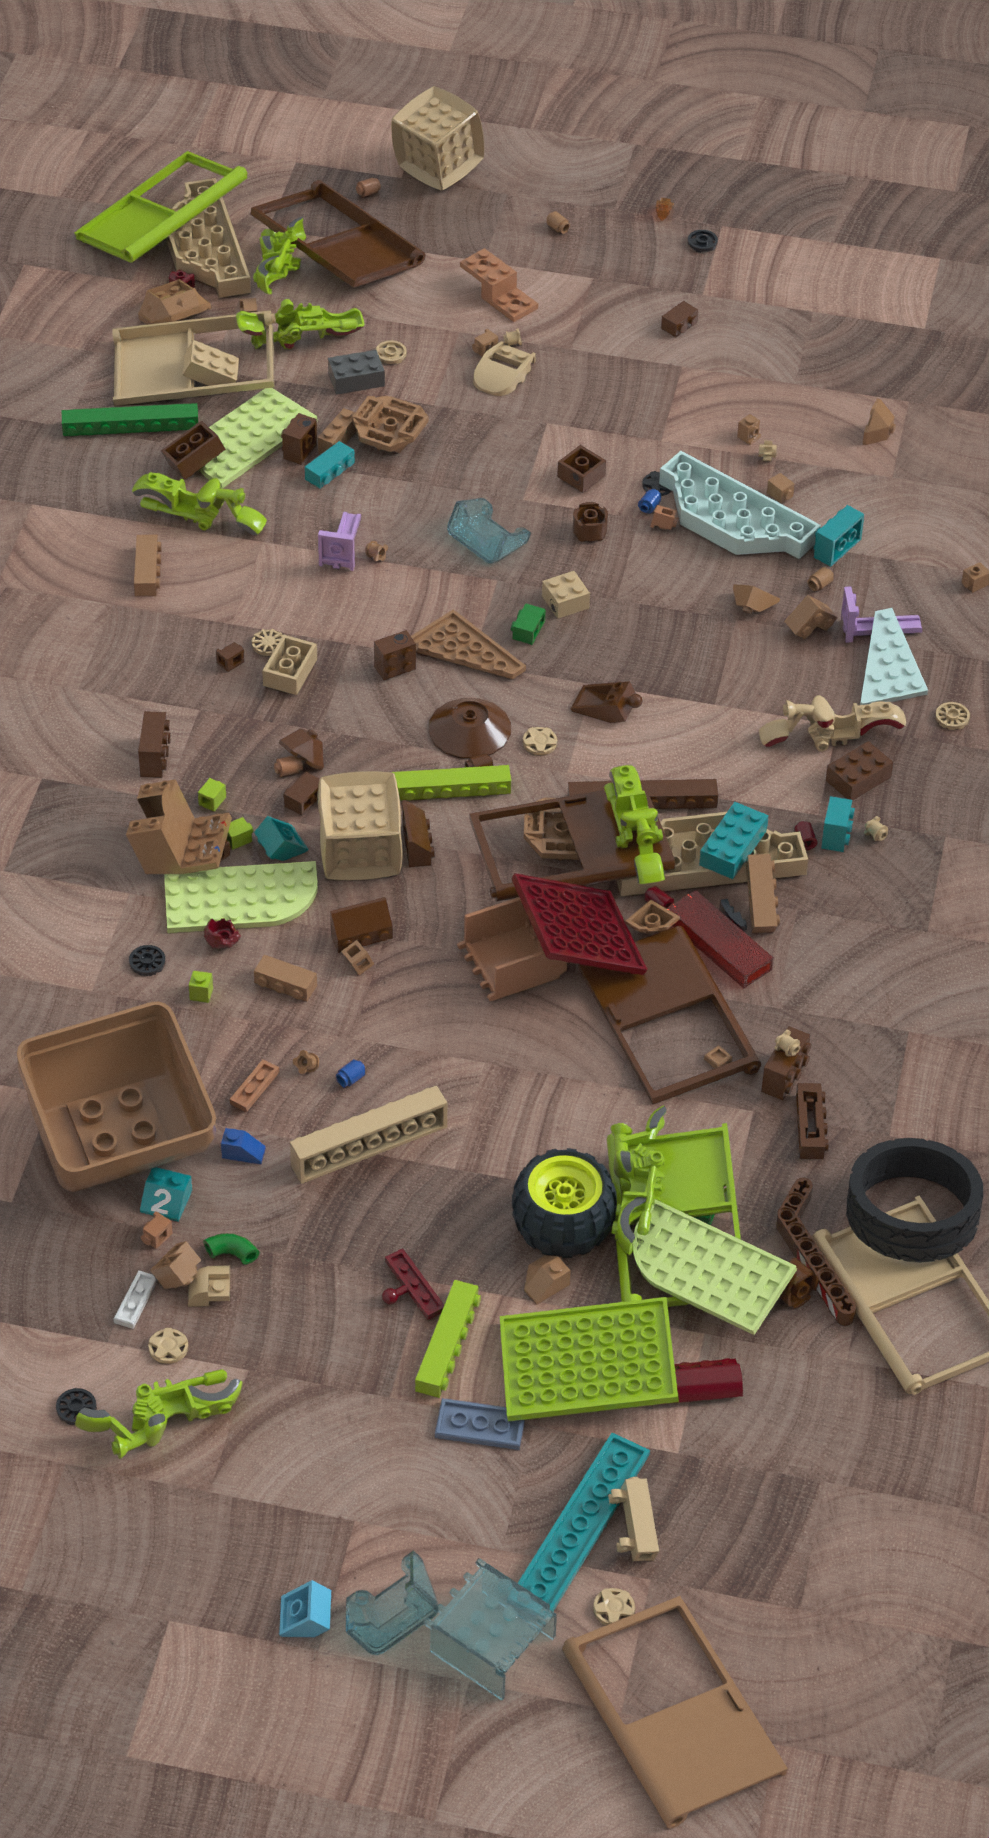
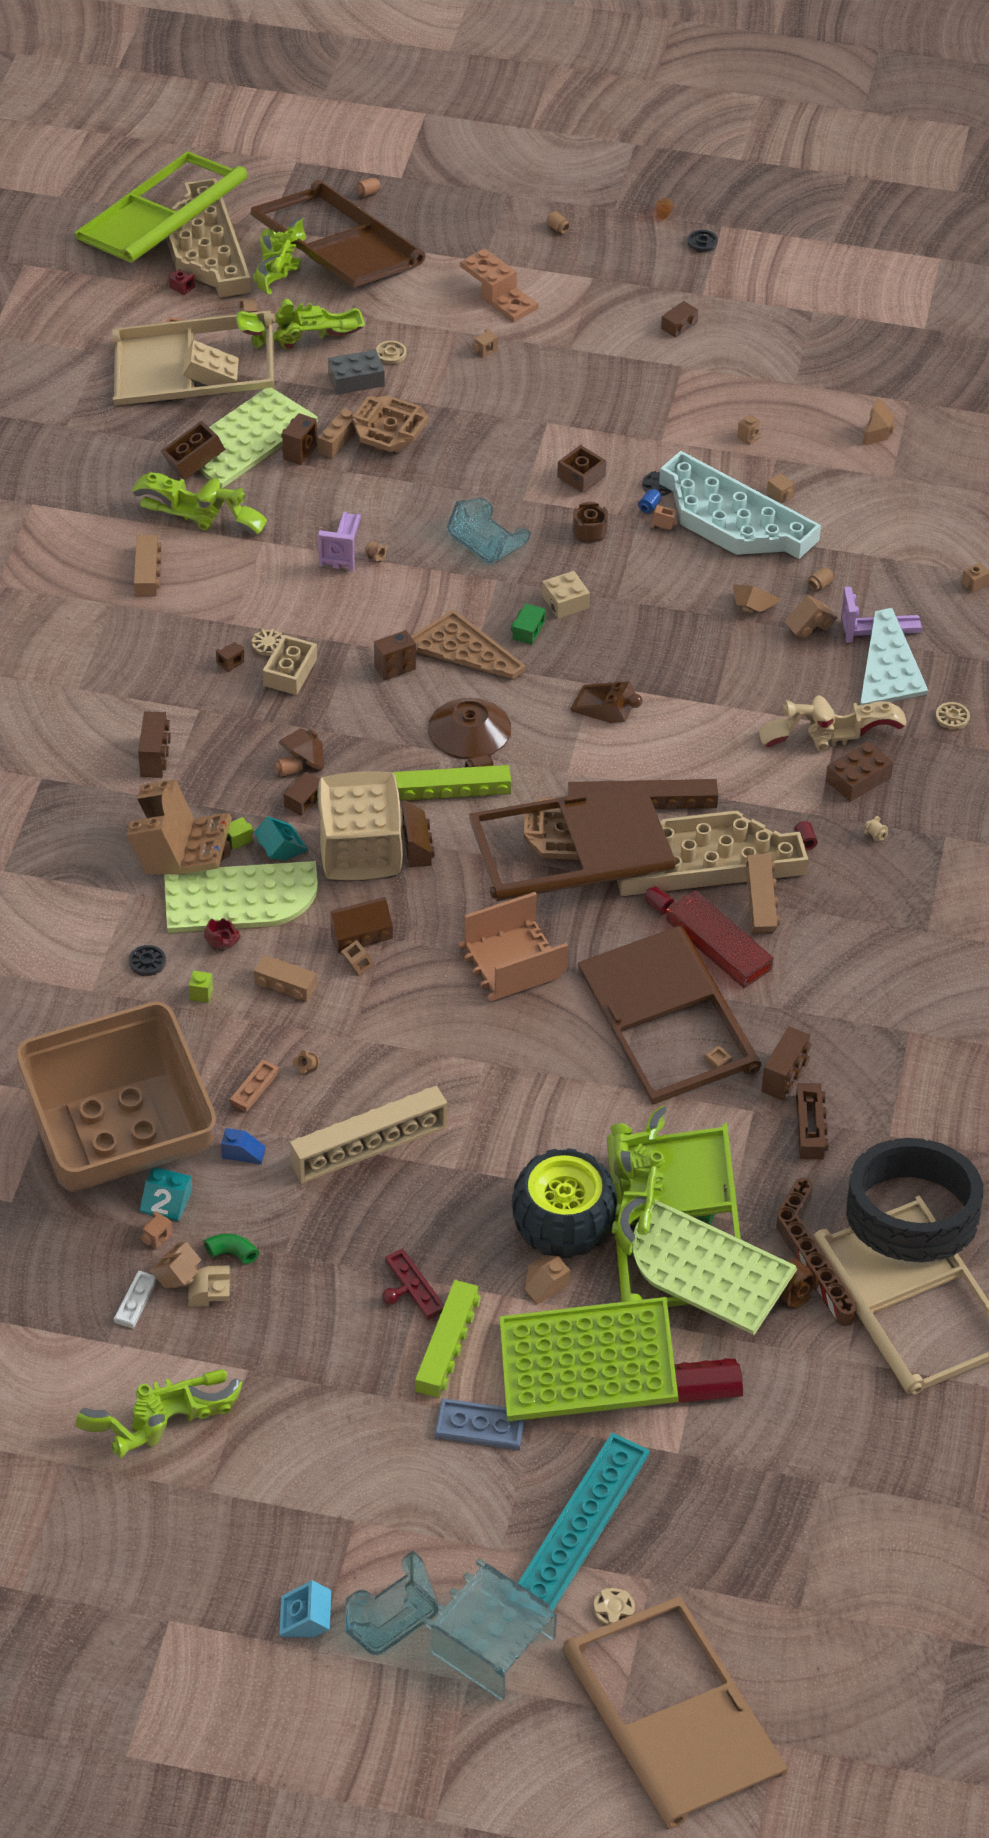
(74, 1405): black wheel -> none
(129, 419): green brick -> none
(168, 1345): tan wheel -> none
(171, 303): medium nougat piece -> none
(212, 794): lime brick -> none
(329, 464): teal brick -> none
(350, 1073): blue brick -> none
(437, 138): tan piece -> none
(499, 378): tan slope -> none
(512, 338): tan brick -> none
(540, 739): tan wheel -> none
(578, 924): dark red plate -> none
(633, 814): lime piece -> none
(639, 1519): tan brick -> none
(652, 919): medium nougat slope -> none
(729, 912): black slope -> none
(733, 840): teal brick -> none
(767, 450): tan gear -> none
(787, 1044): tan brick -> none
(837, 824): teal brick -> none
(838, 535): teal brick -> none

